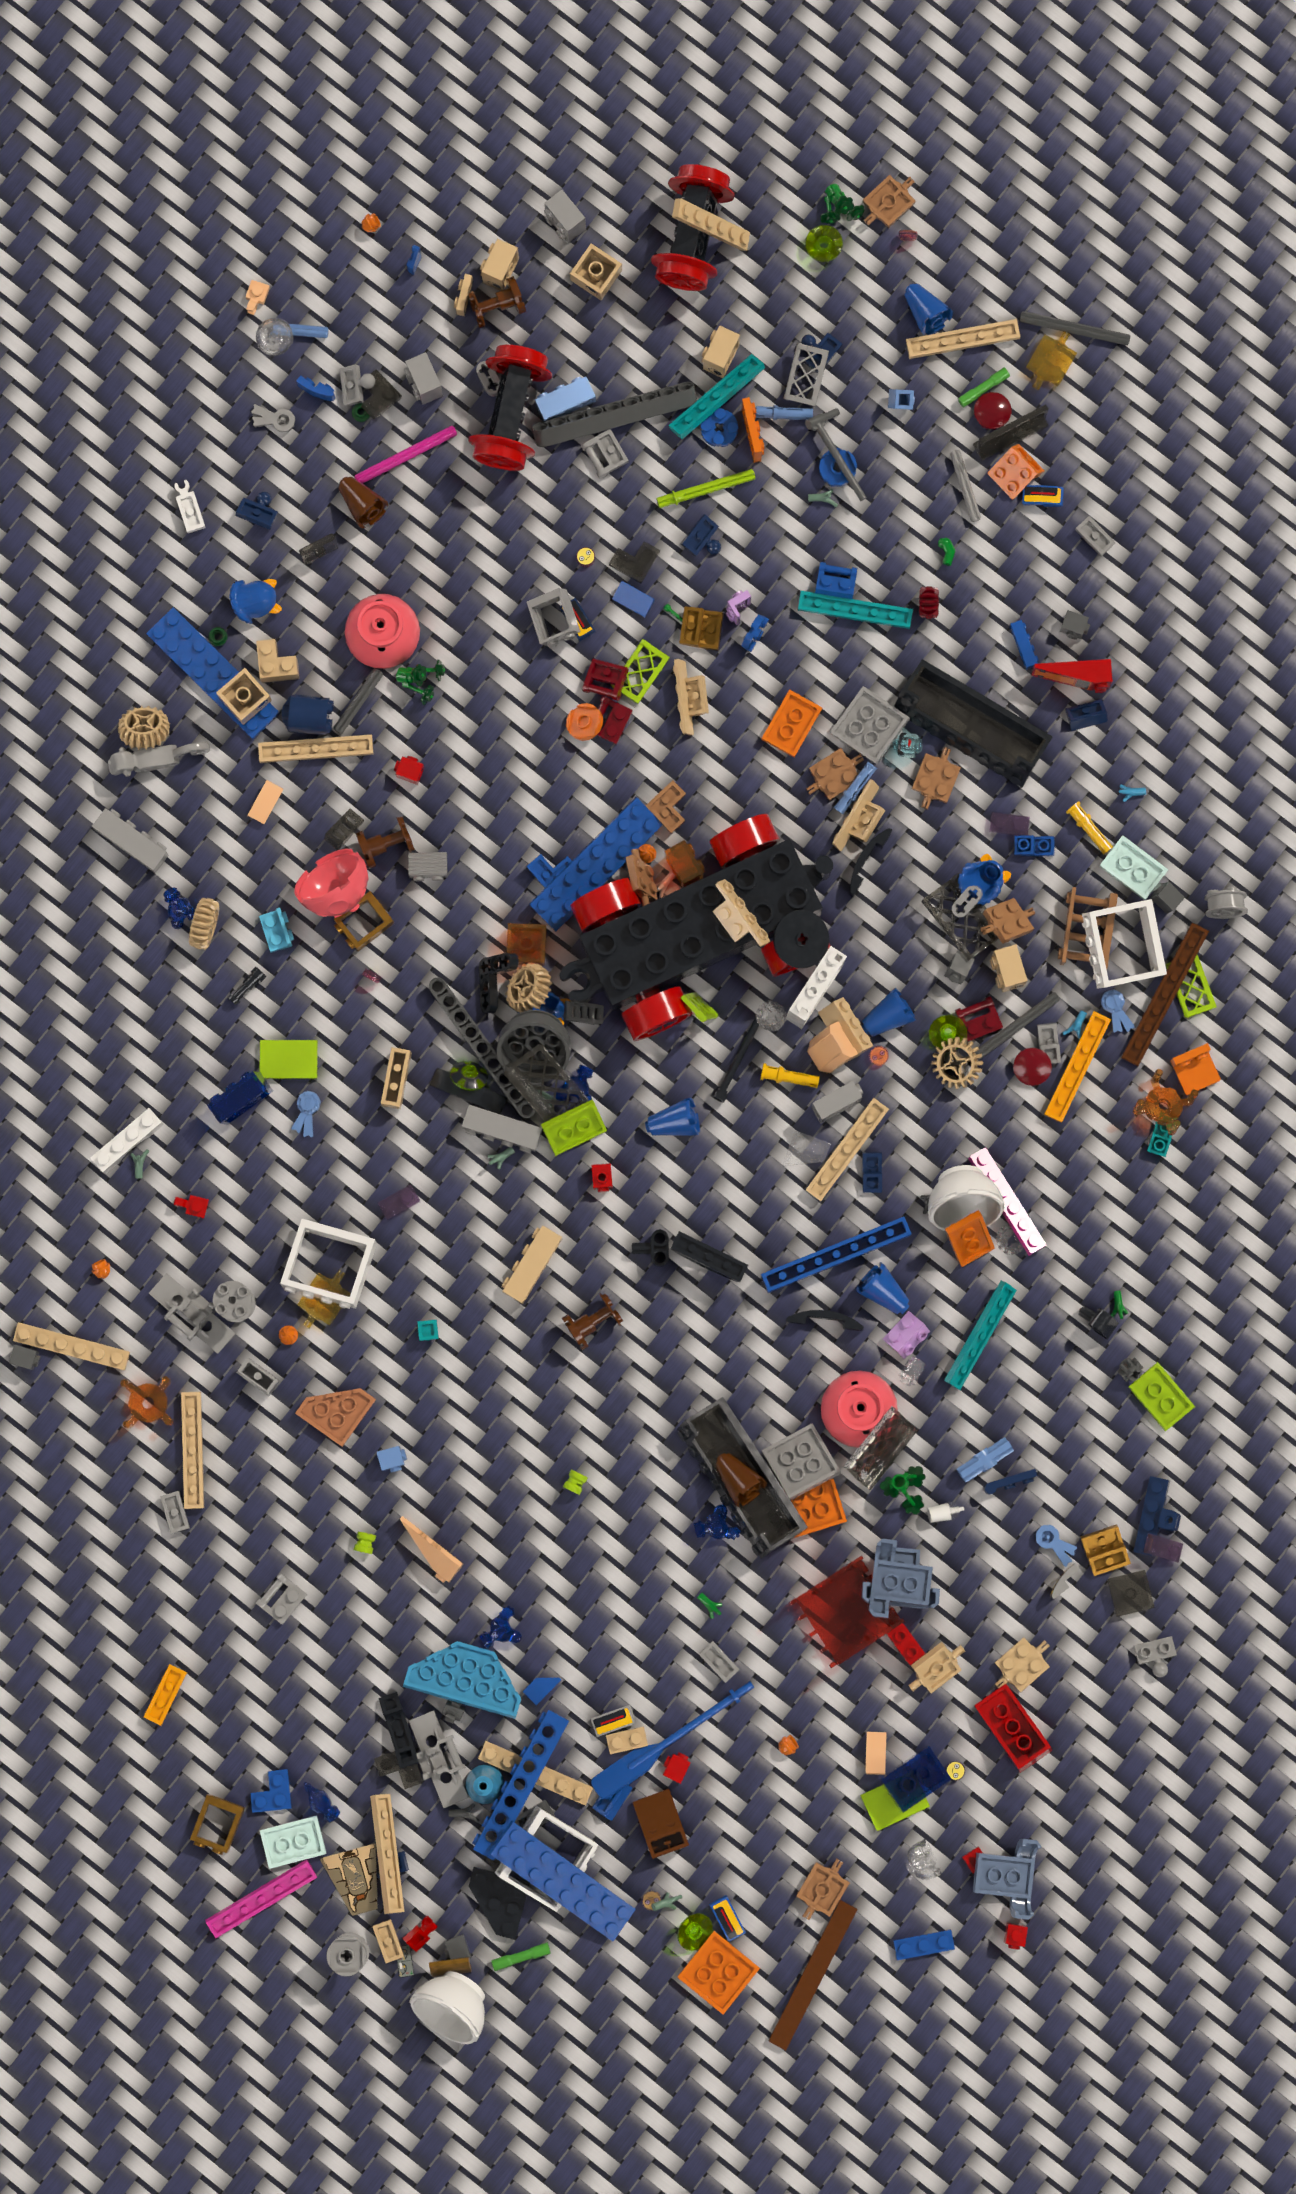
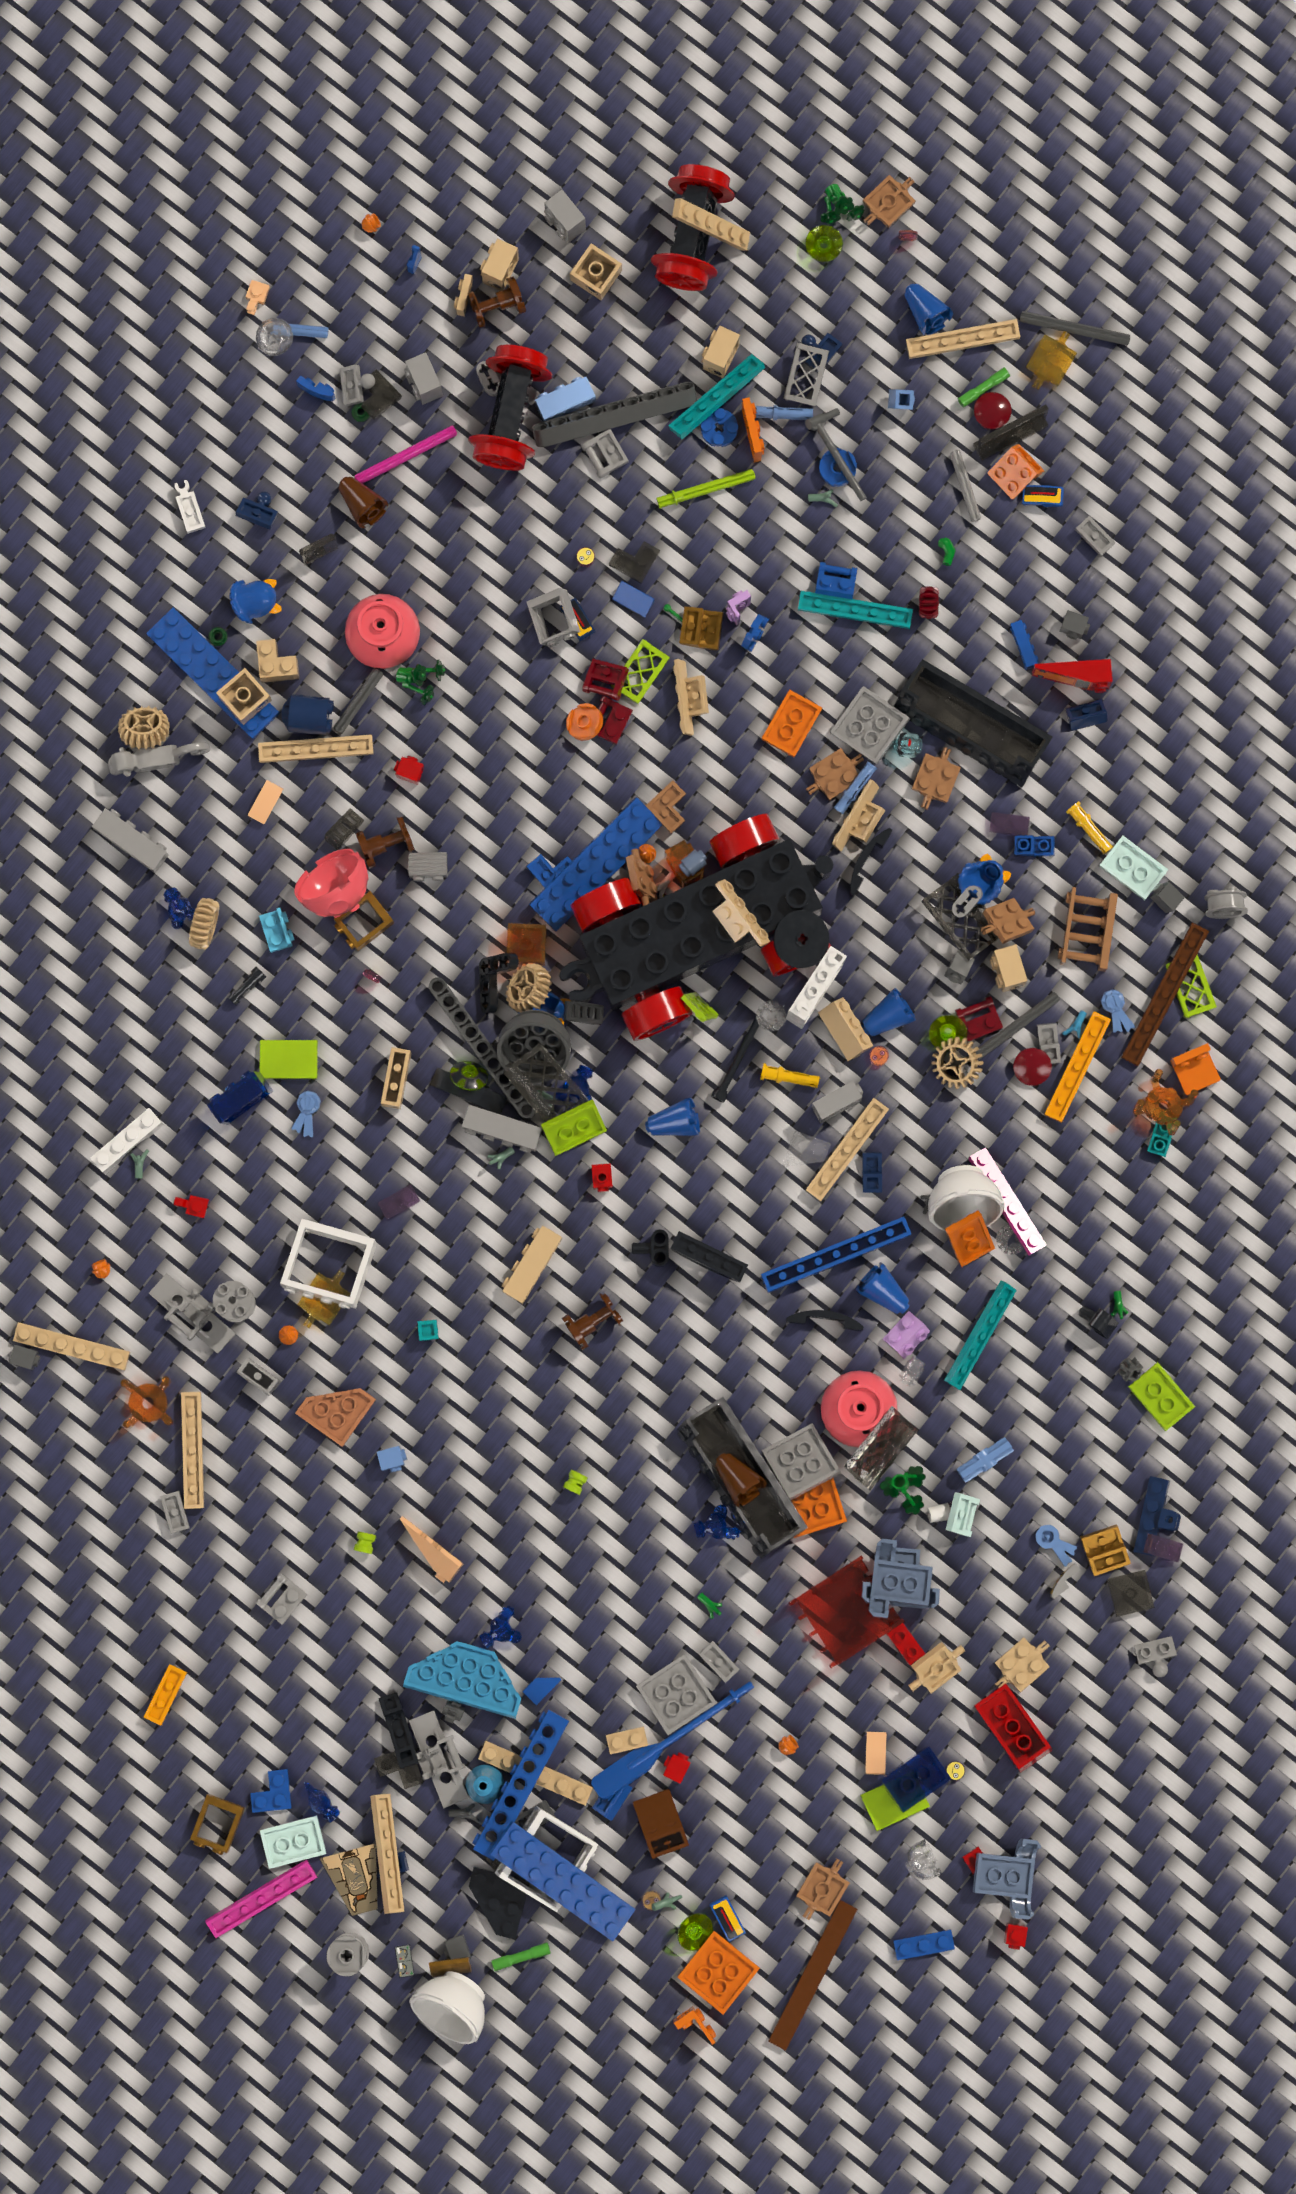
(282, 420): light grey piece -> none
(388, 1941): tan plate -> none
(419, 1935): red plate -> none
(613, 1720): slope -> none
(676, 1694): none -> light grey plate
(686, 2019): none -> orange bracket
(693, 863): none -> sand blue brick
(700, 536): dark blue plate -> none
(831, 1048): light nougat slope -> none
(962, 1514): none -> light aqua plate
(1009, 1482): dark blue plate -> none
(1131, 792): dark azure bar -> none
(1151, 939): white window -> none

